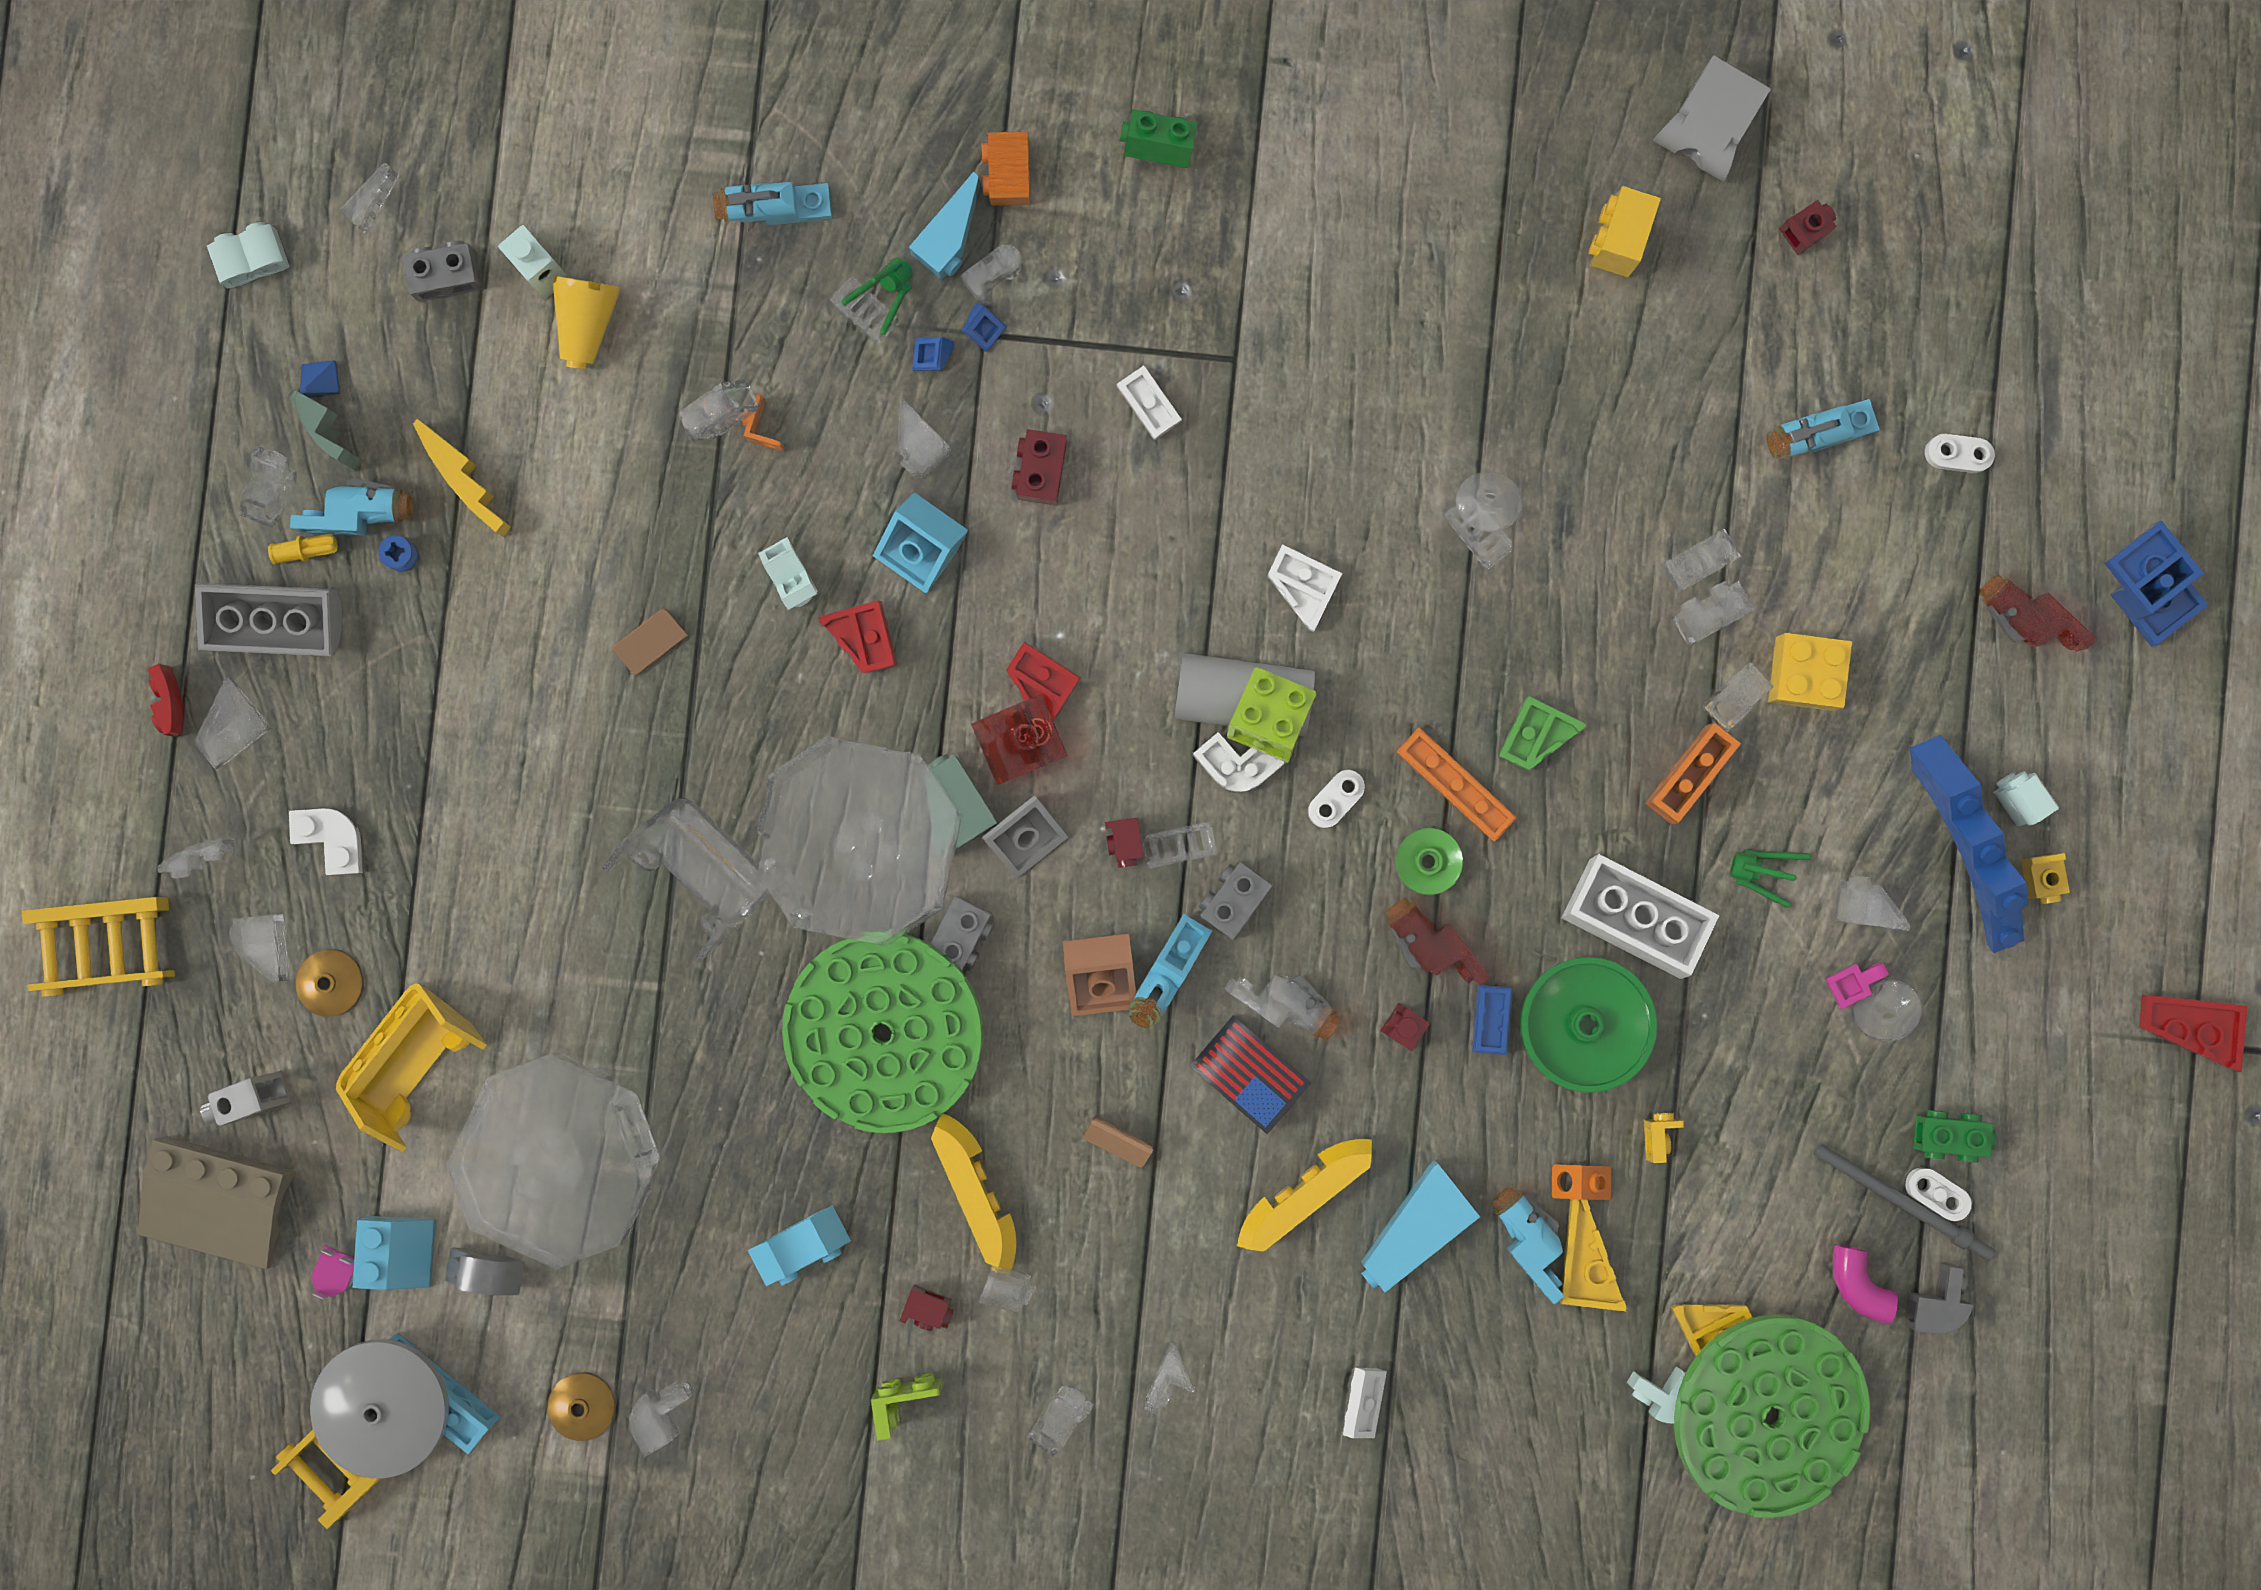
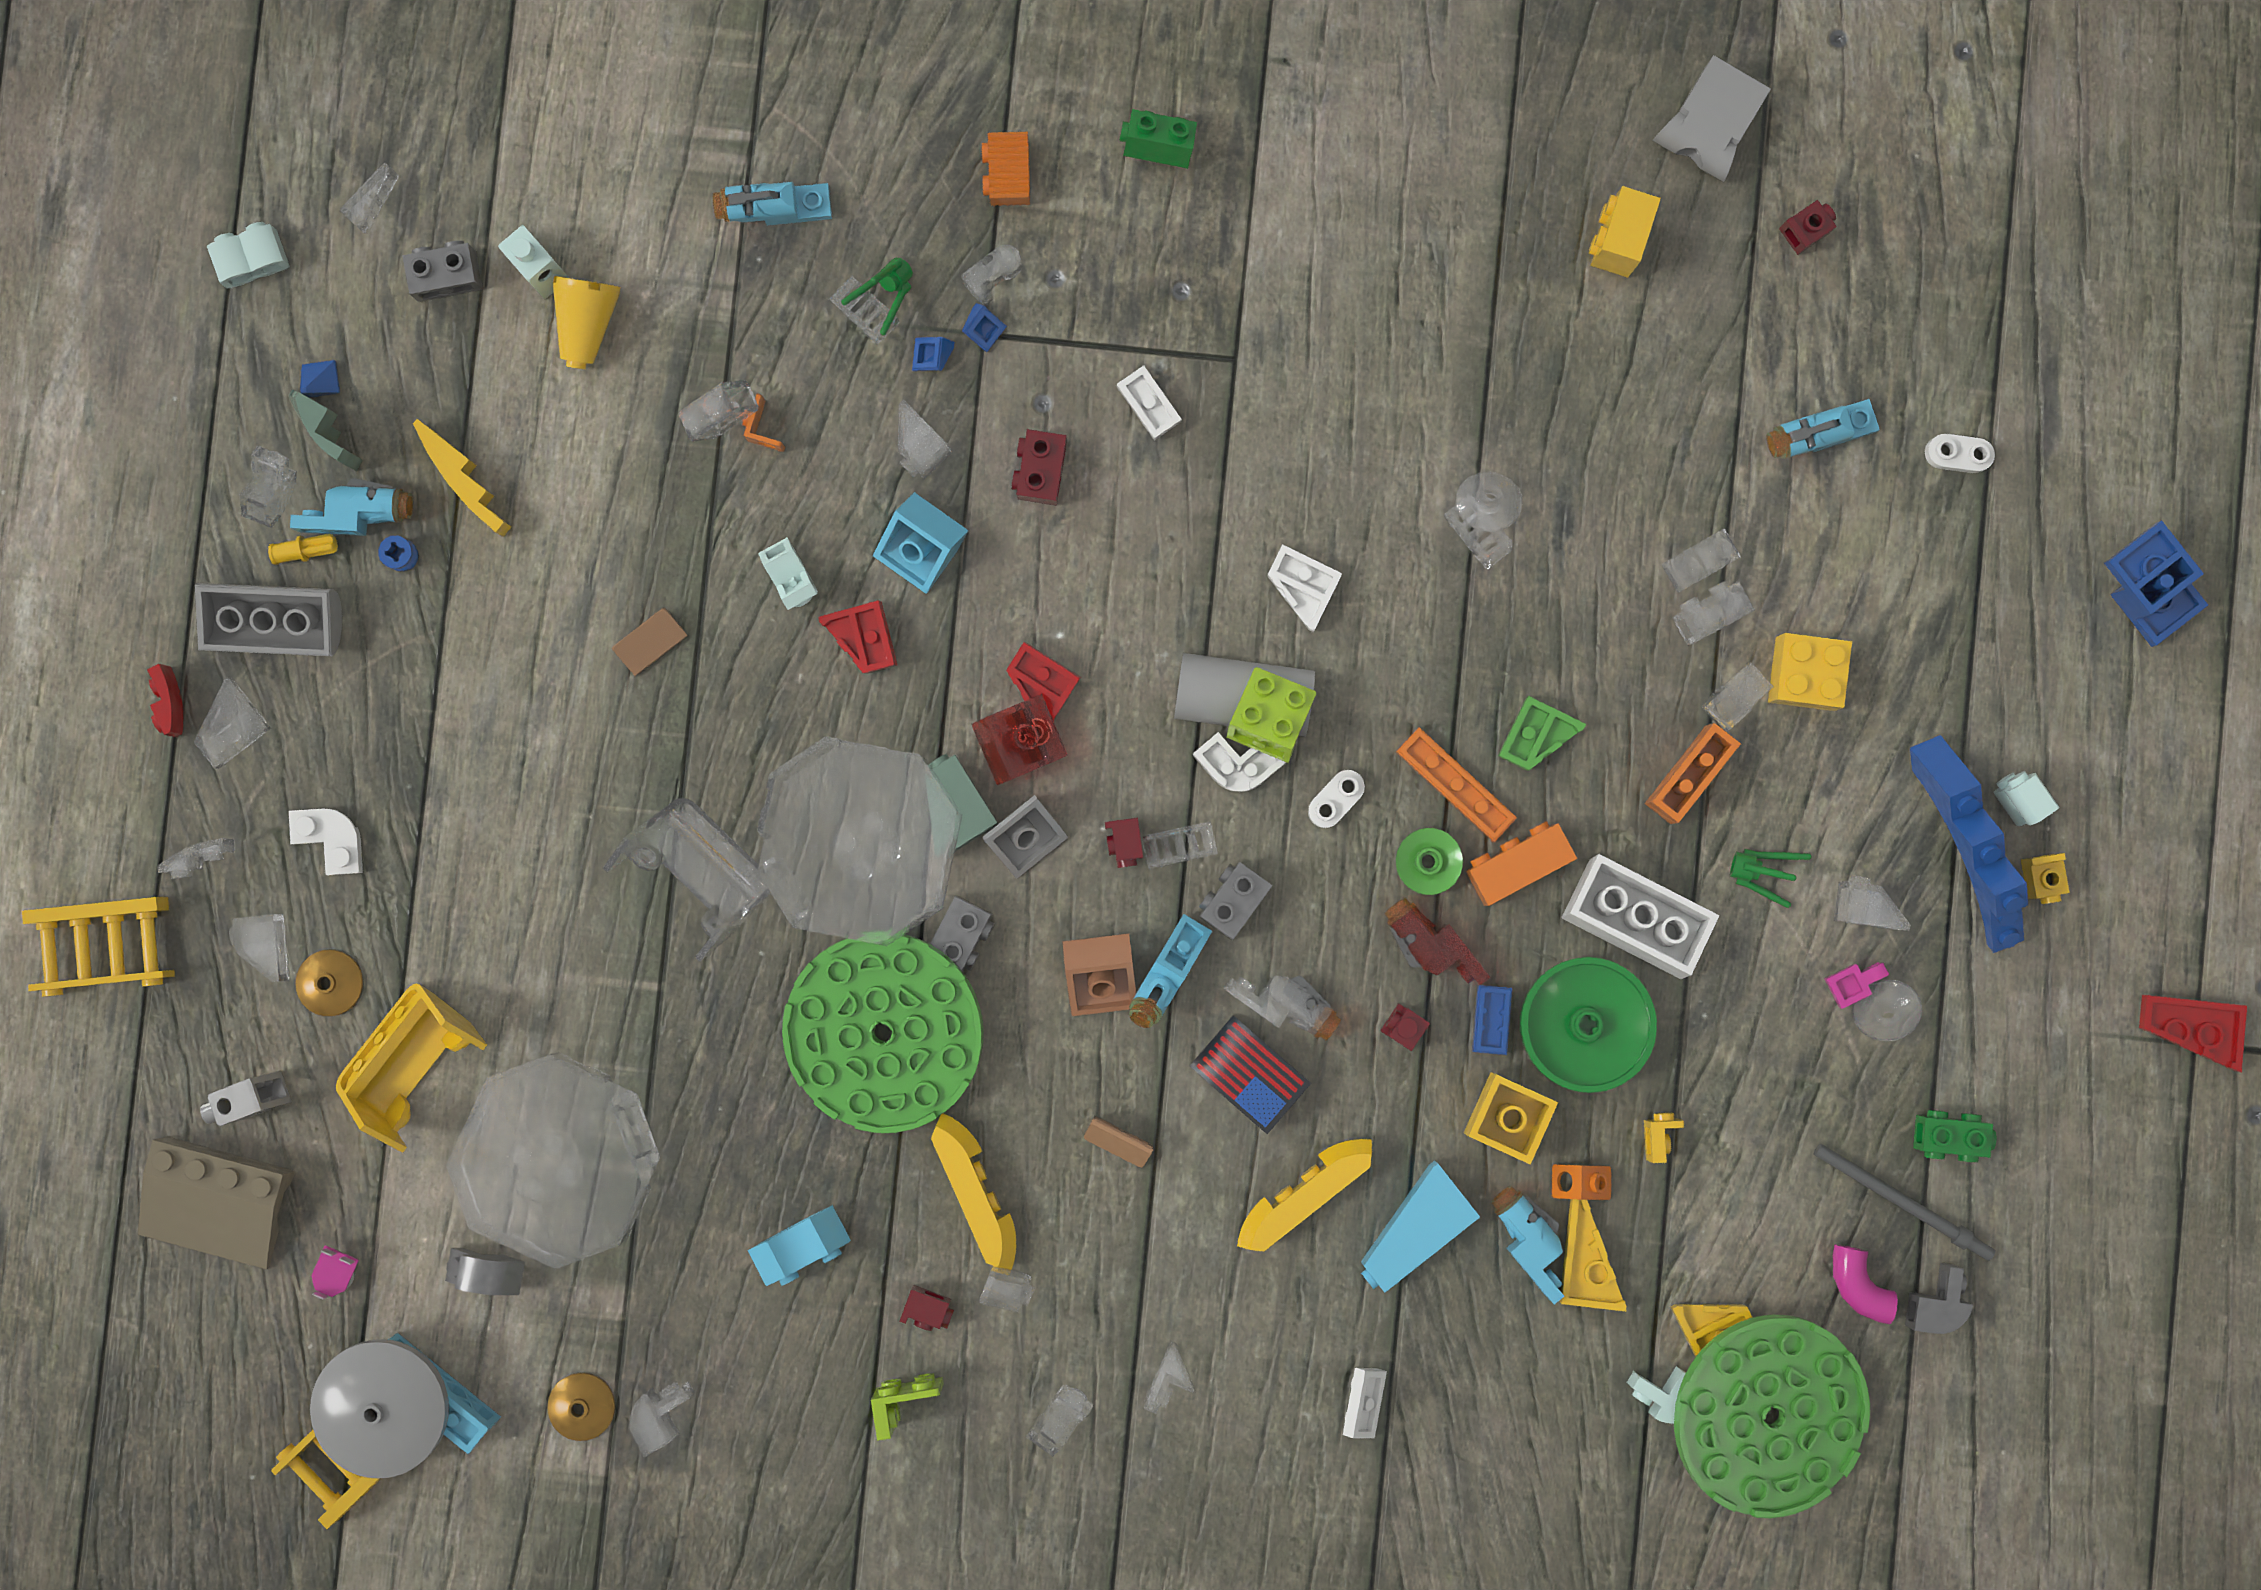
(393, 1253): medium azure slope -> none
(945, 237): medium azure slope -> none
(1510, 1118): none -> yellow brick
(1520, 863): none -> orange brick
(1937, 1192): white plate -> none
(2033, 620): clear red plate -> none

